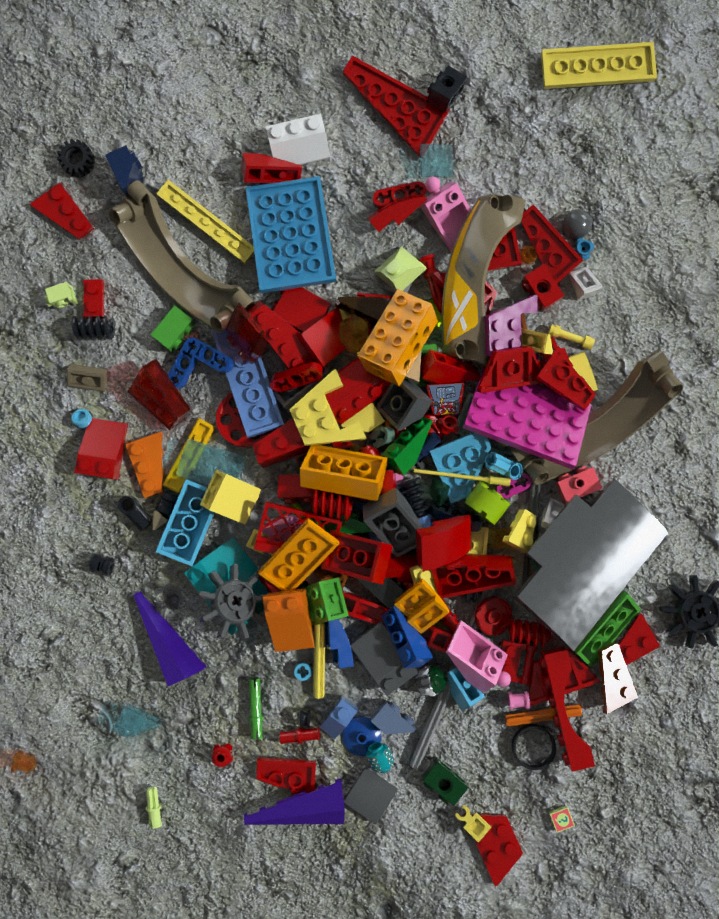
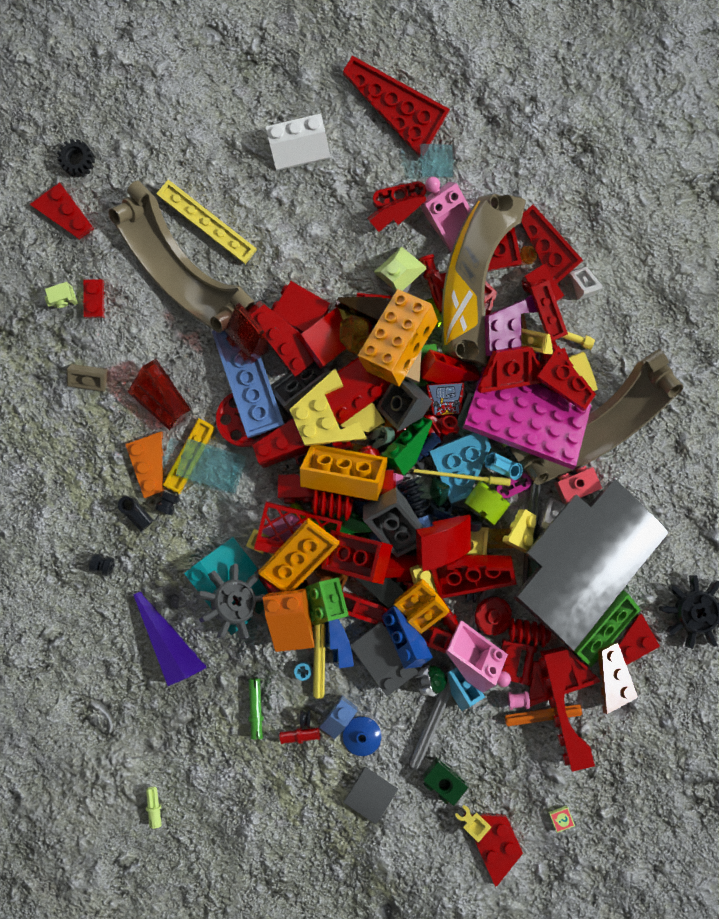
(23, 762): clear orange brick -> none
(81, 418): medium azure tile -> none
(94, 329): black piece -> none
(102, 449): red slope -> none
(125, 167): dark blue slope -> none
(135, 721): clear light blue slope -> none
(159, 520): dark tan slope -> none
(173, 329): bright green brick -> none
(186, 525): medium azure slope -> none
(198, 354): blue beam -> none
(223, 750): red brick -> none
(230, 497): light yellow panel -> none
(268, 169): red slope -> none
(287, 773): red wing -> none
(290, 235): dark azure plate -> none
(308, 372): red beam -> none
(316, 807): dark purple wedge -> none
(379, 757): teal head -> none
(391, 721): sand blue slope -> none
(446, 88): black brick -> none
(548, 310): none -> red plate
(548, 761): black tyre -> none
(576, 224): dark grey hair -> none
(585, 244): dark azure plate -> none
(598, 65): light yellow plate -> none

